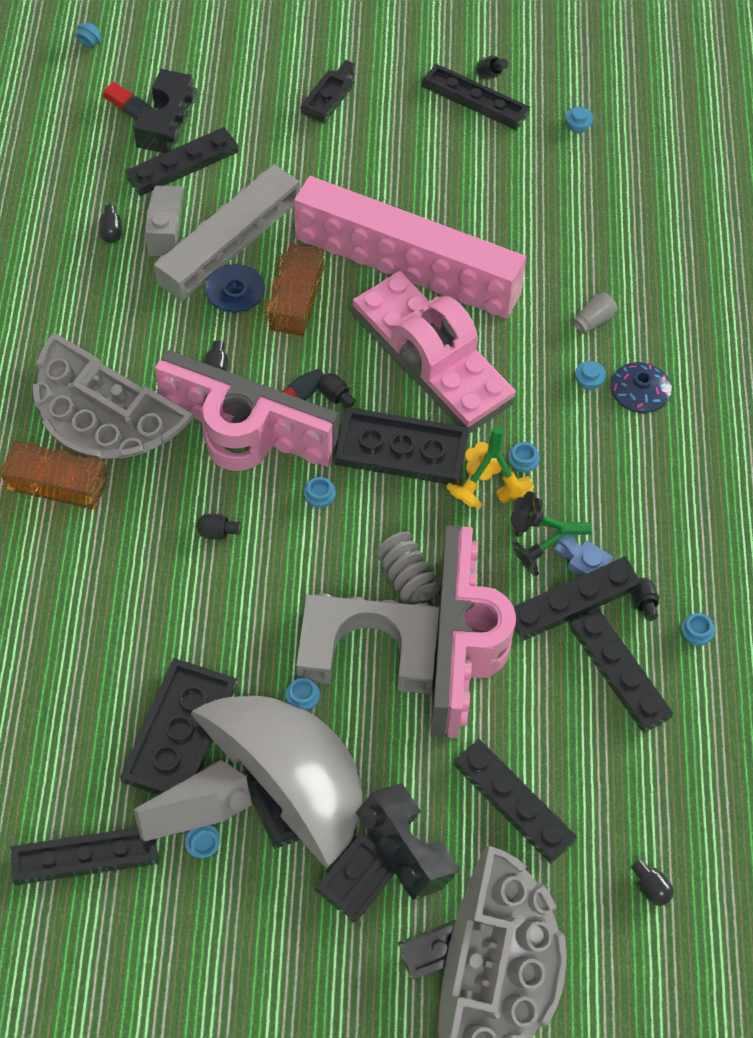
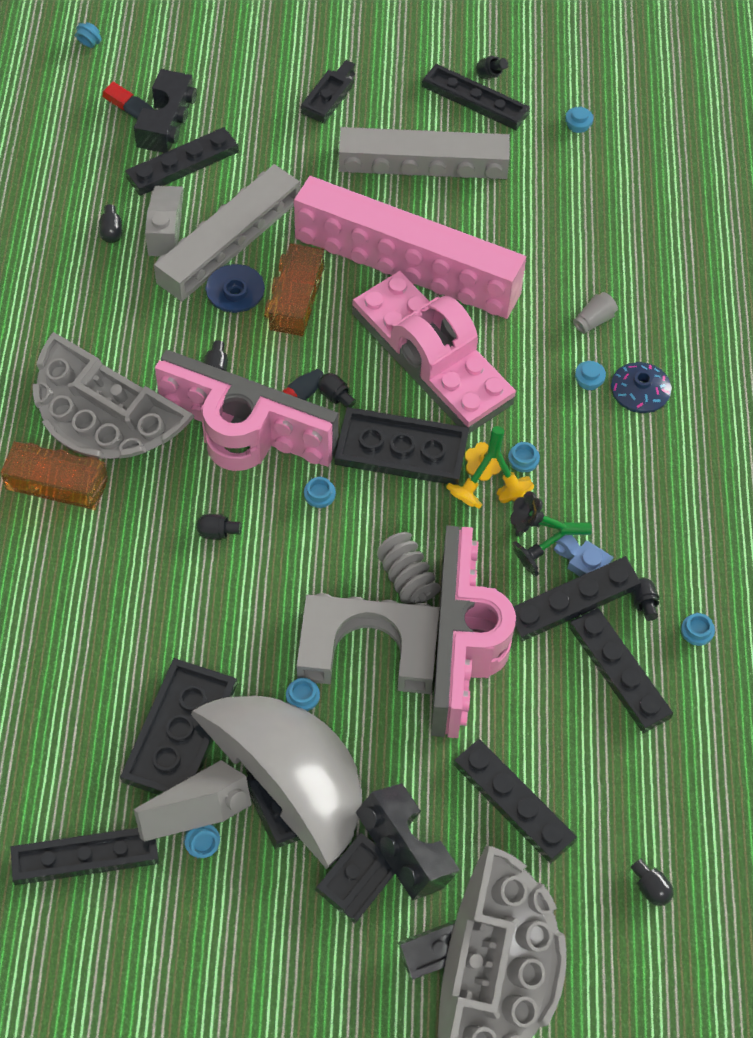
(424, 153): none -> light grey brick

